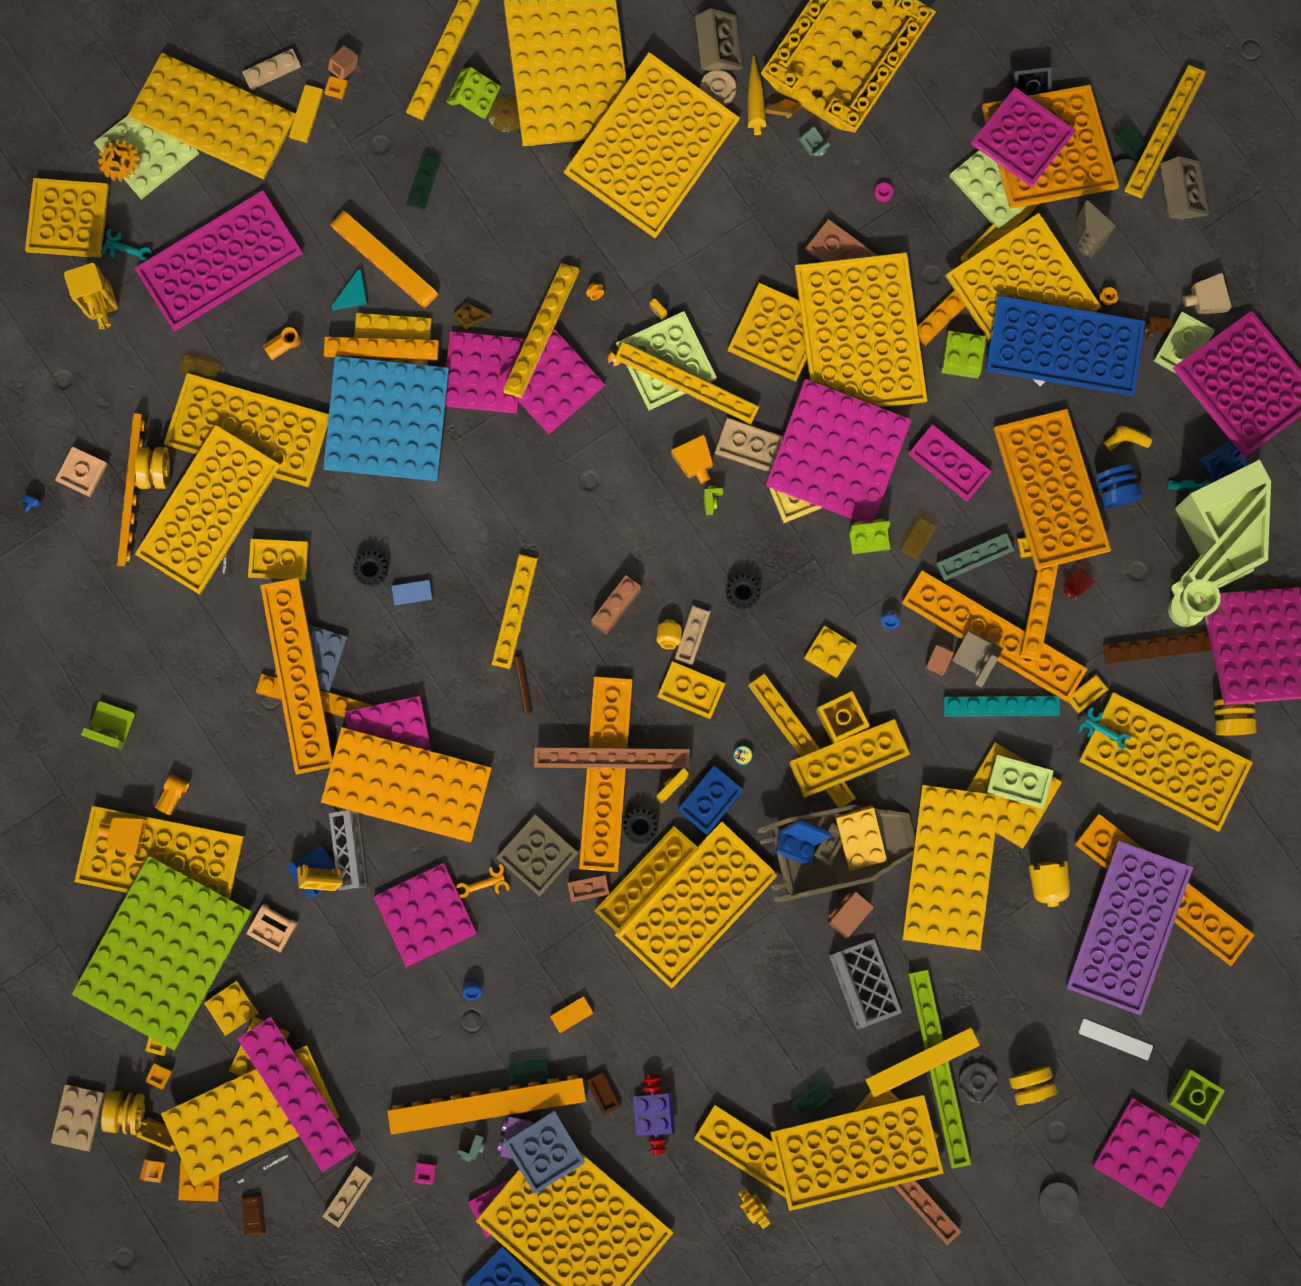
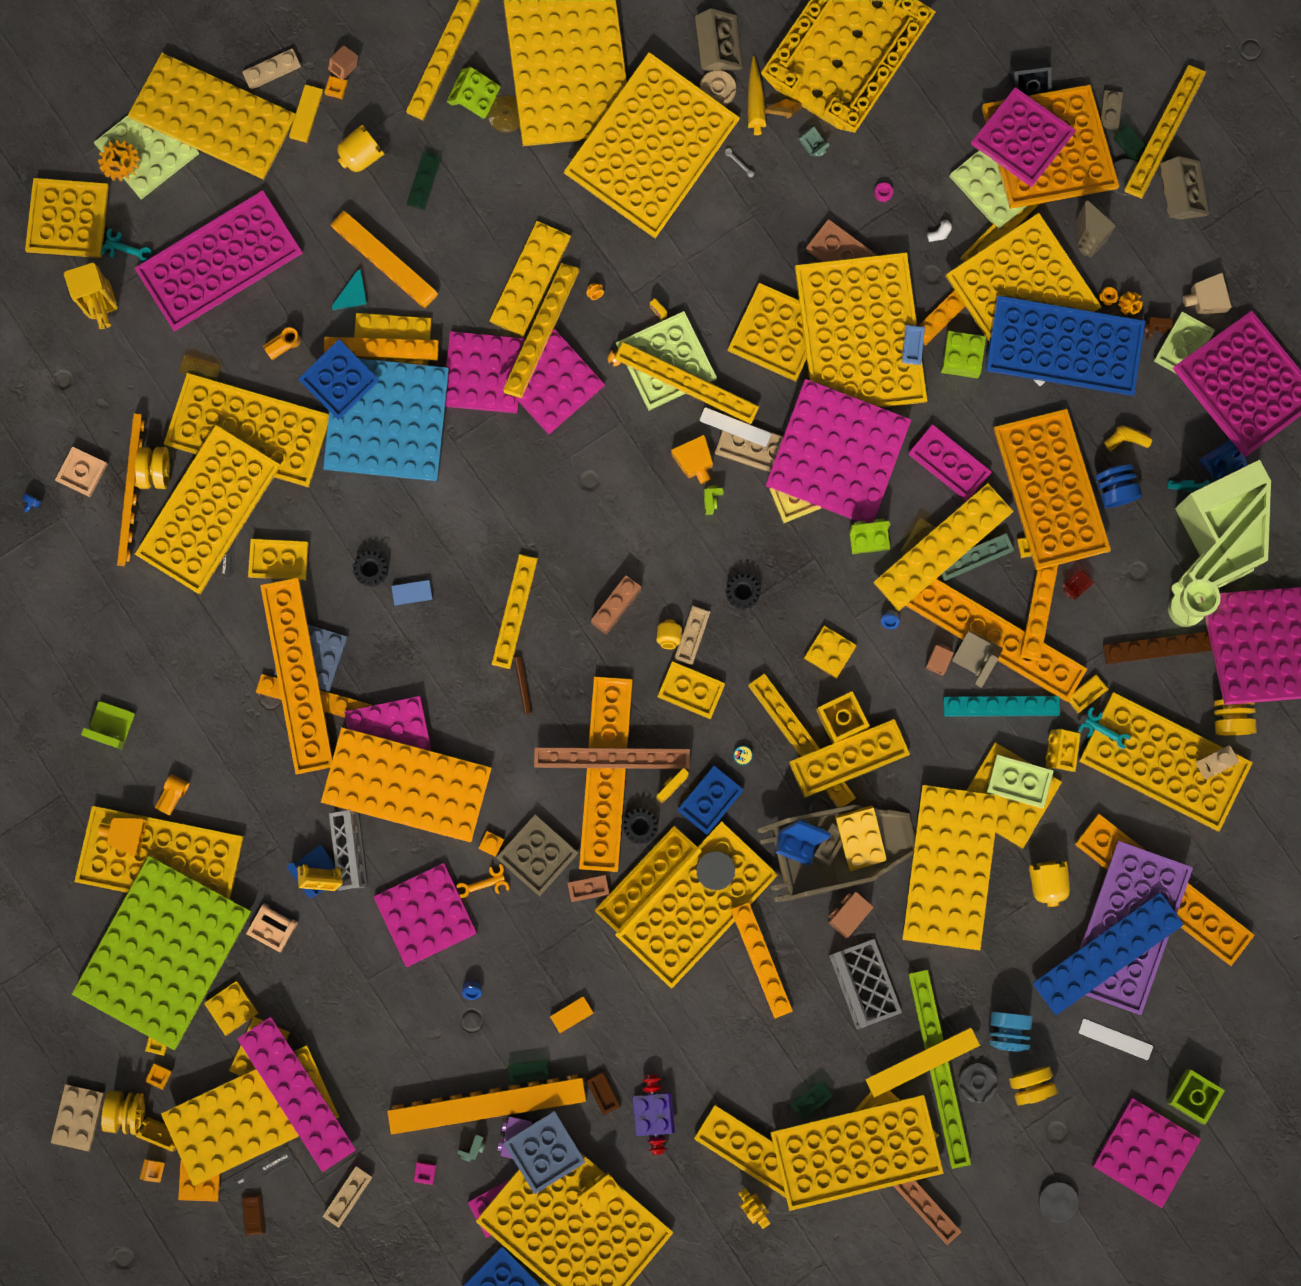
(338, 379): none -> blue plate
(358, 150): none -> yellow cylinder
(470, 315): pearl gold piece -> none
(491, 844): none -> light orange plate
(530, 279): none -> yellow plate
(599, 1193): none -> yellow bracket
(715, 870): none -> dark grey tile
(728, 152): none -> light grey hinge
(735, 427): none -> white sticker
(761, 960): none -> light orange plate
(913, 345): none -> medium blue tile
(942, 232): none -> white arm
(943, 547): none -> yellow plate
(1010, 1031): none -> dark azure wheel
(1063, 750): none -> yellow bracket
(1107, 953): none -> blue plate
(1111, 109): none -> dark tan plate
(1130, 303): none -> light orange gear
(1217, 762): none -> tan torso

